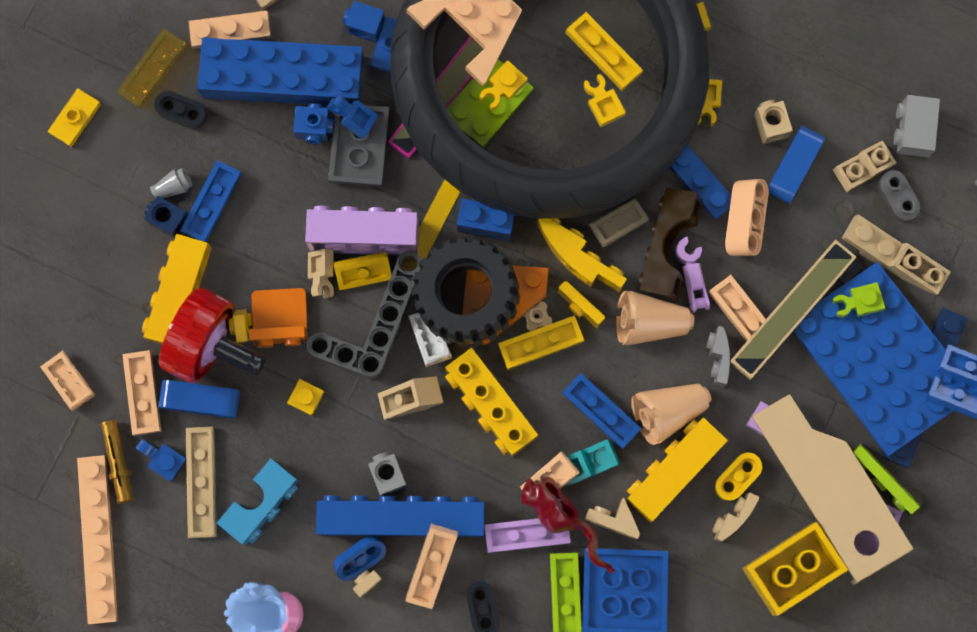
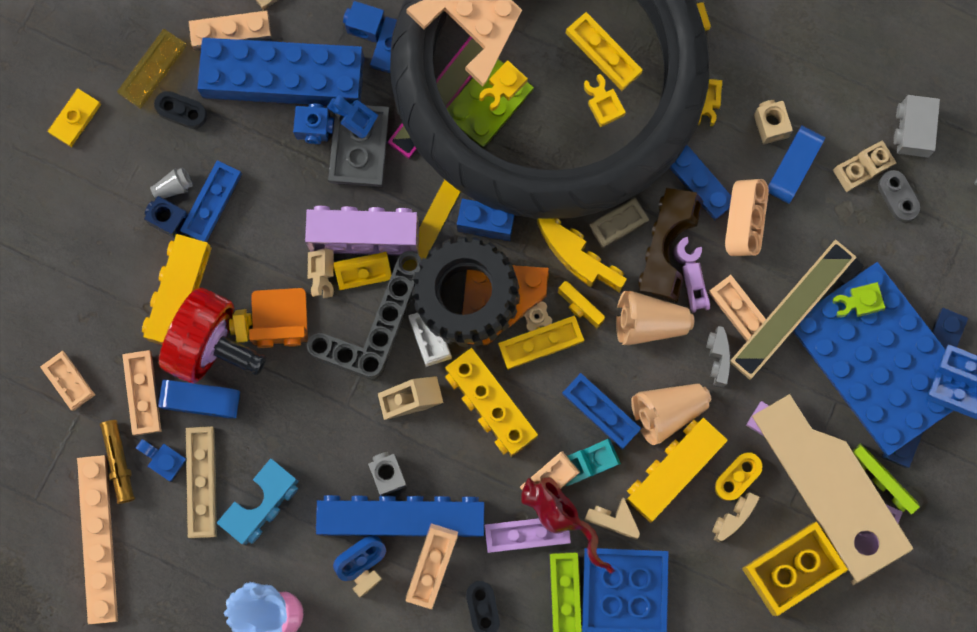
(305, 397): yellow plate -> none
(894, 256): tan slope -> none

